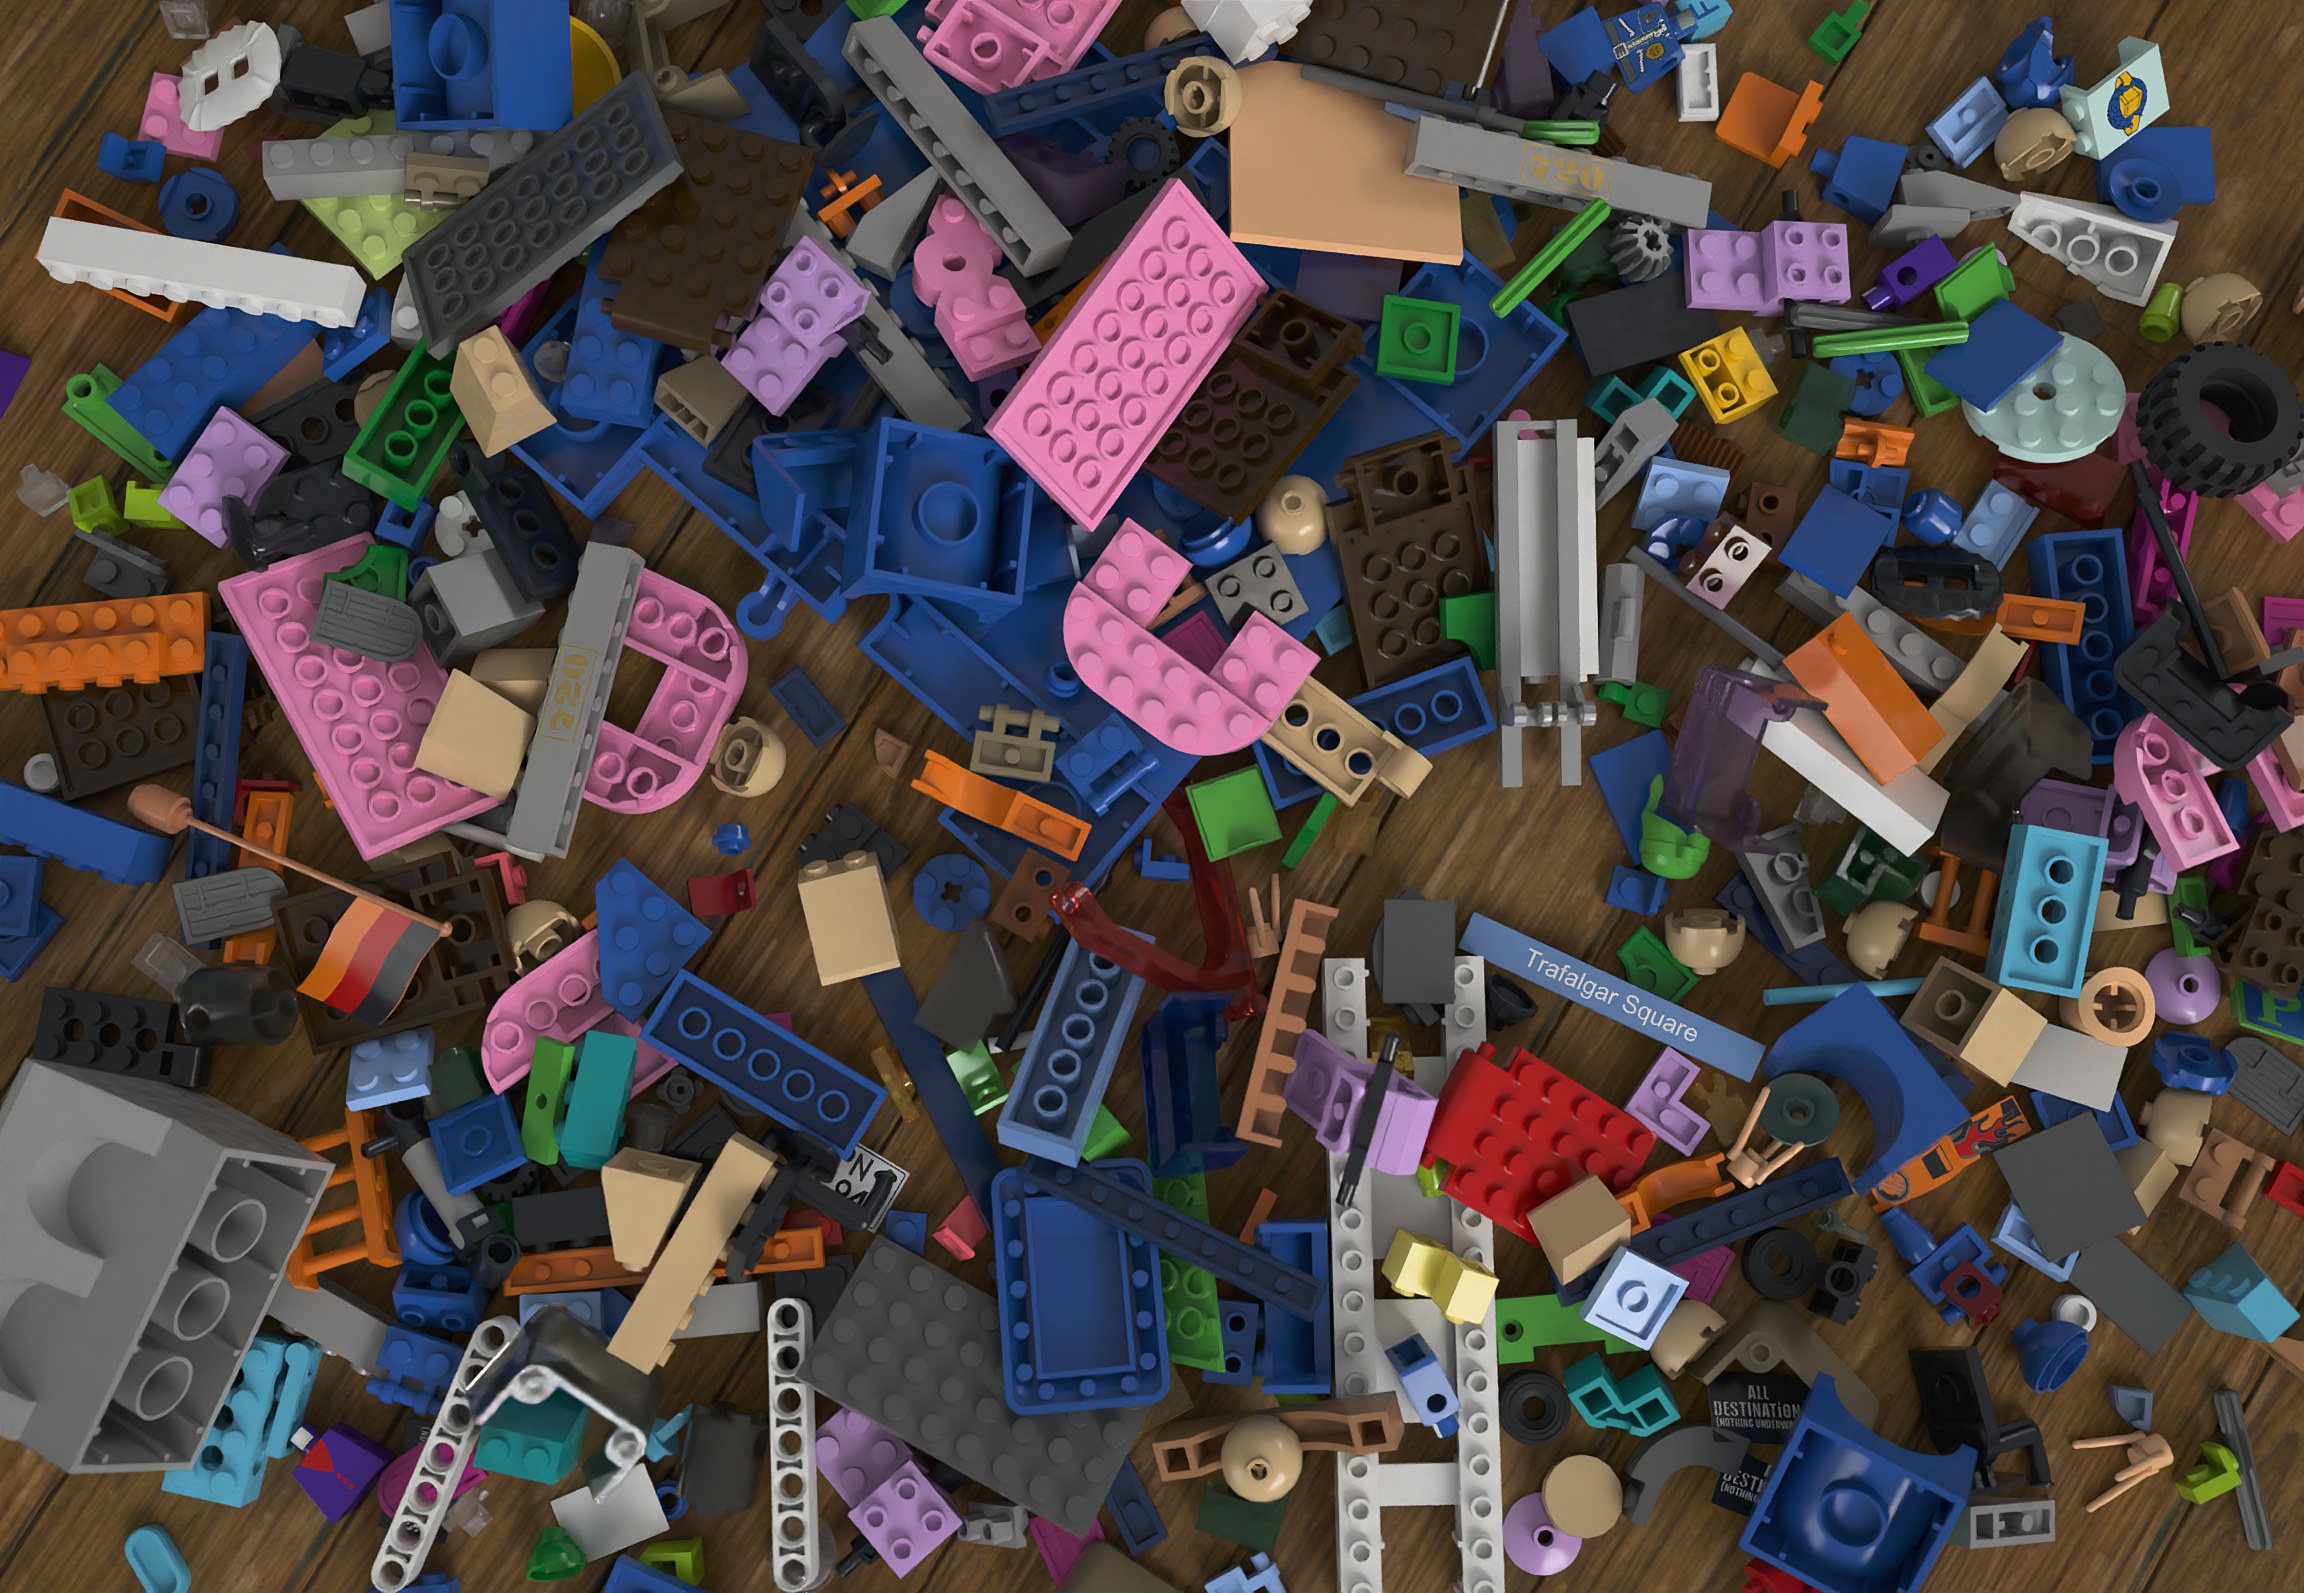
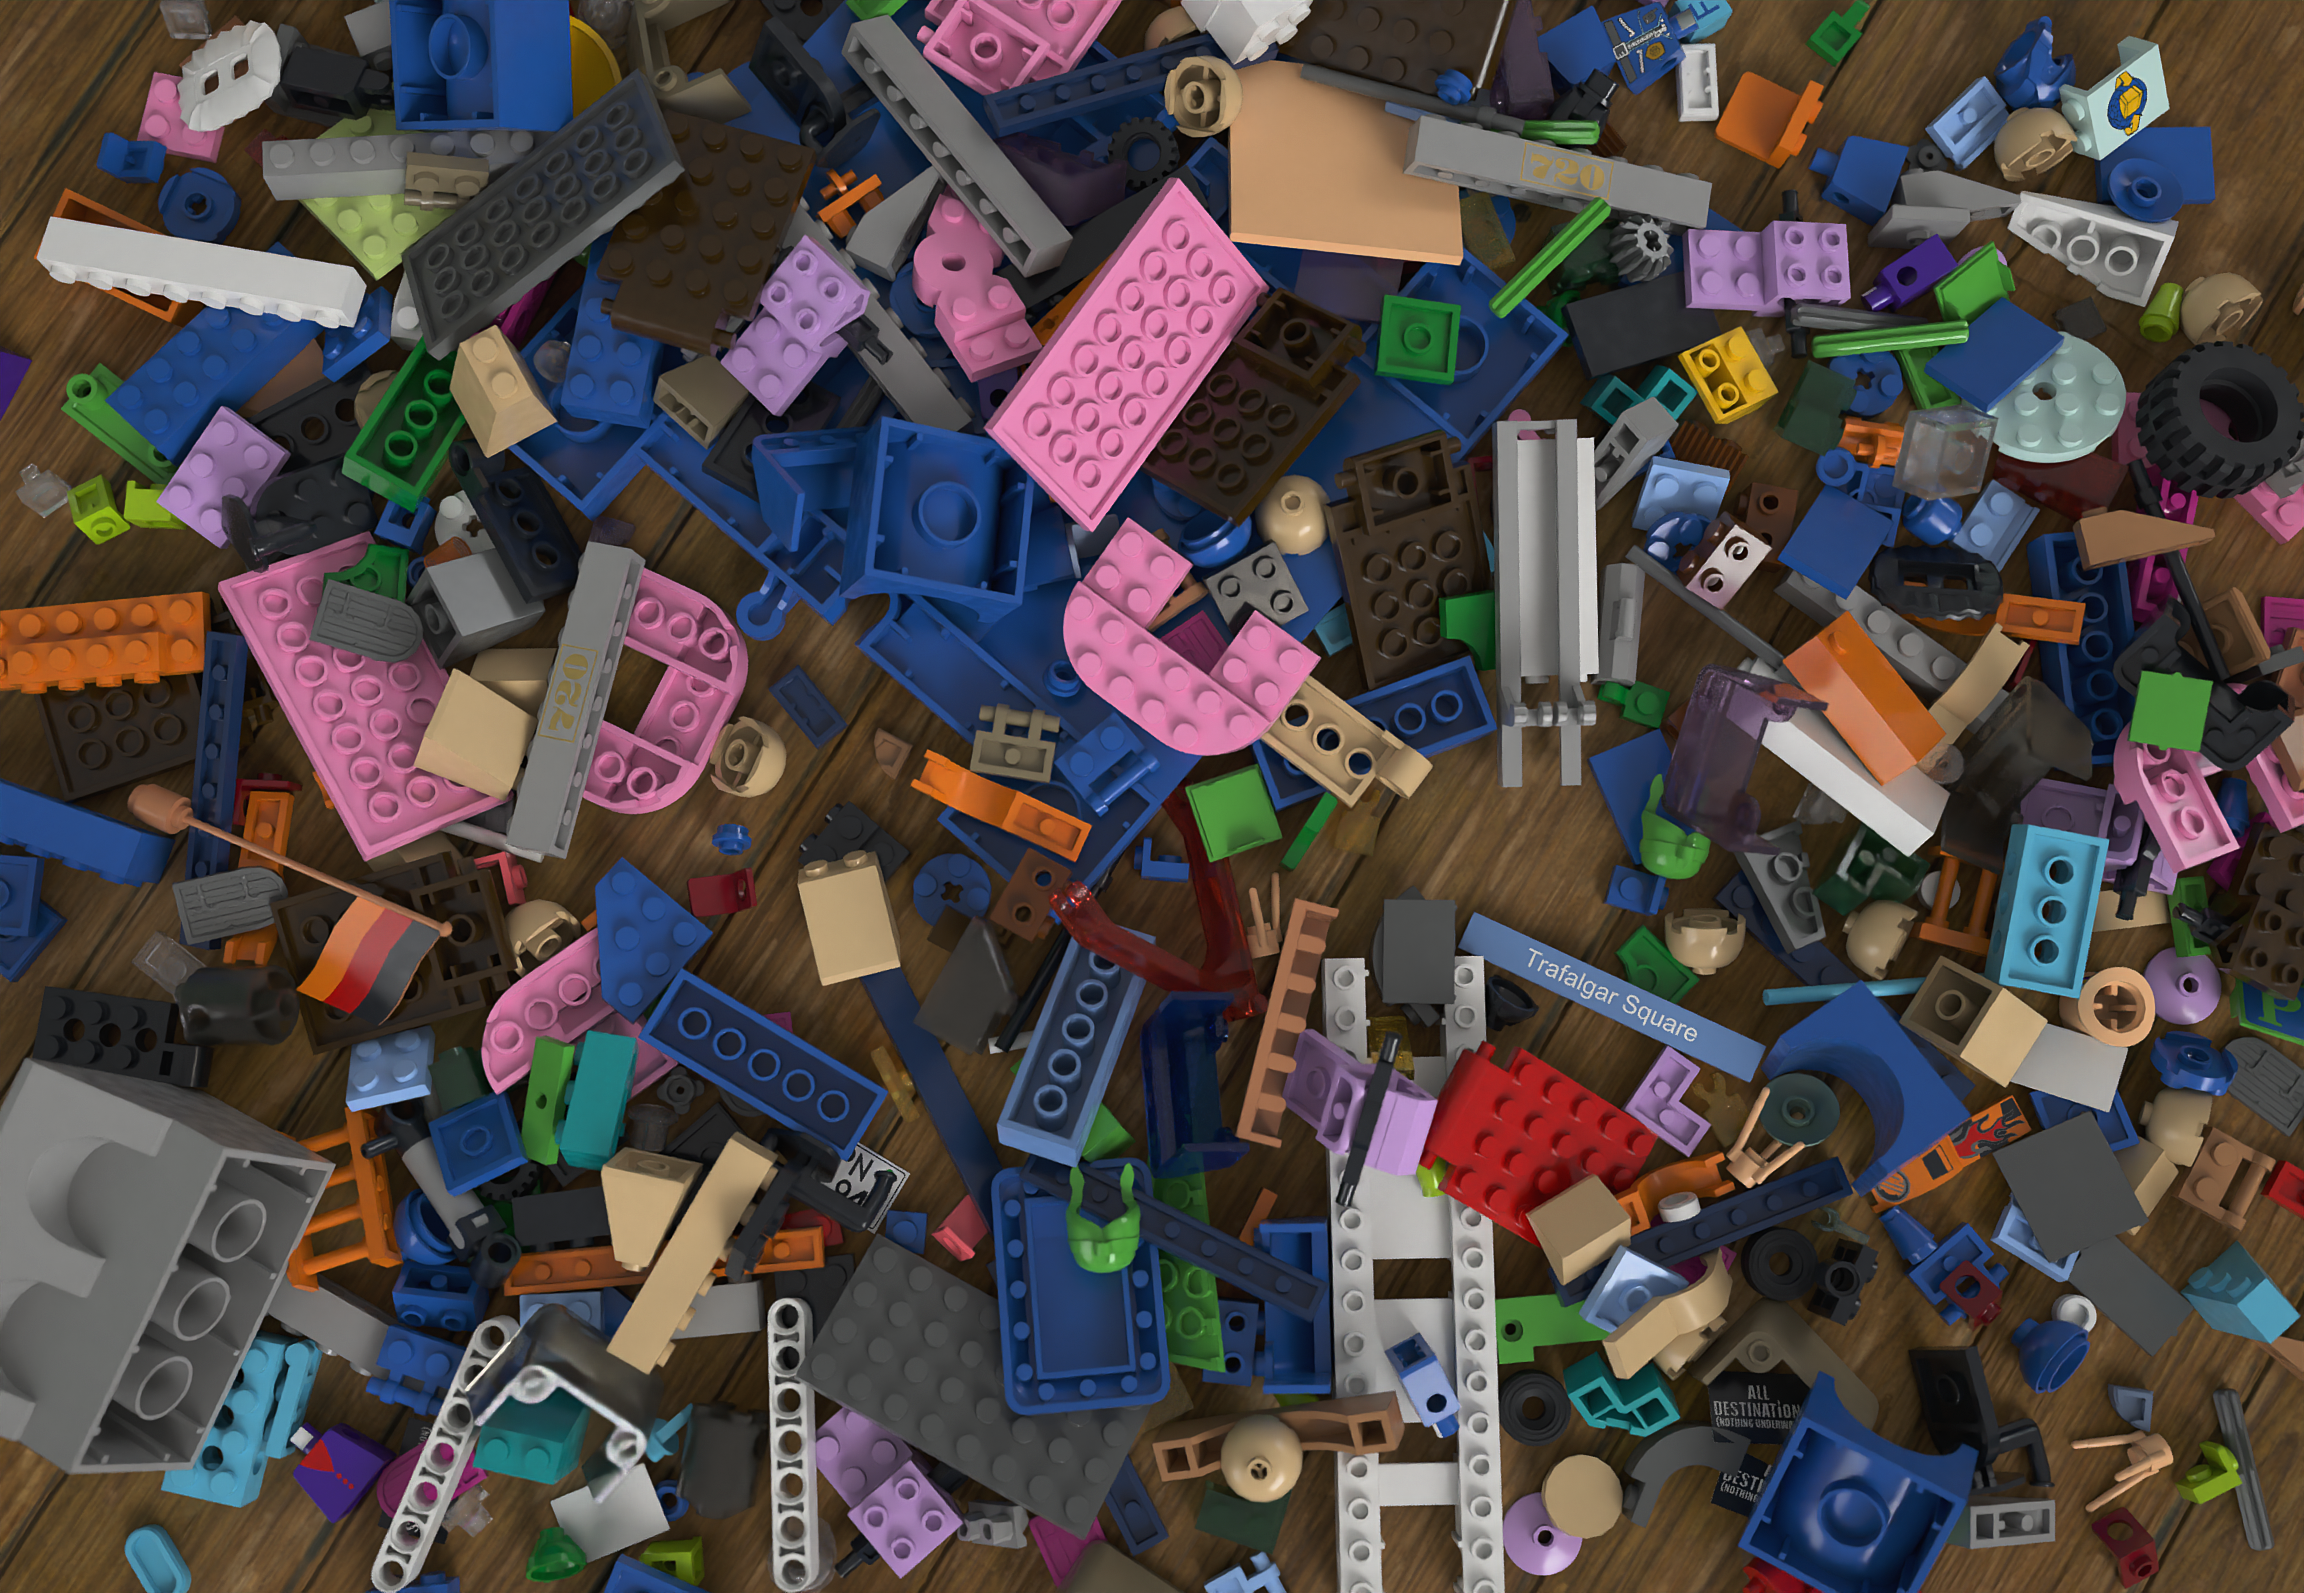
(41, 774): white tile -> none
(125, 569): dark grey bracket -> none
(449, 554): none -> orange piece
(949, 928): none -> dark brown tile
(977, 1077): bright green bracket -> none
(1109, 1247): none -> bright green hair
(1425, 1267): light yellow brick -> none
(1453, 87): none -> blue plate
(1668, 1316): none -> tan piece
(1679, 1207): none -> white tile
(1836, 467): none -> blue tile
(1938, 757): none -> clear tile
(1944, 452): none -> clear brick
(2125, 536): none -> medium nougat slope
(2134, 1556): none -> dark red bracket
(2169, 711): none -> bright green piece

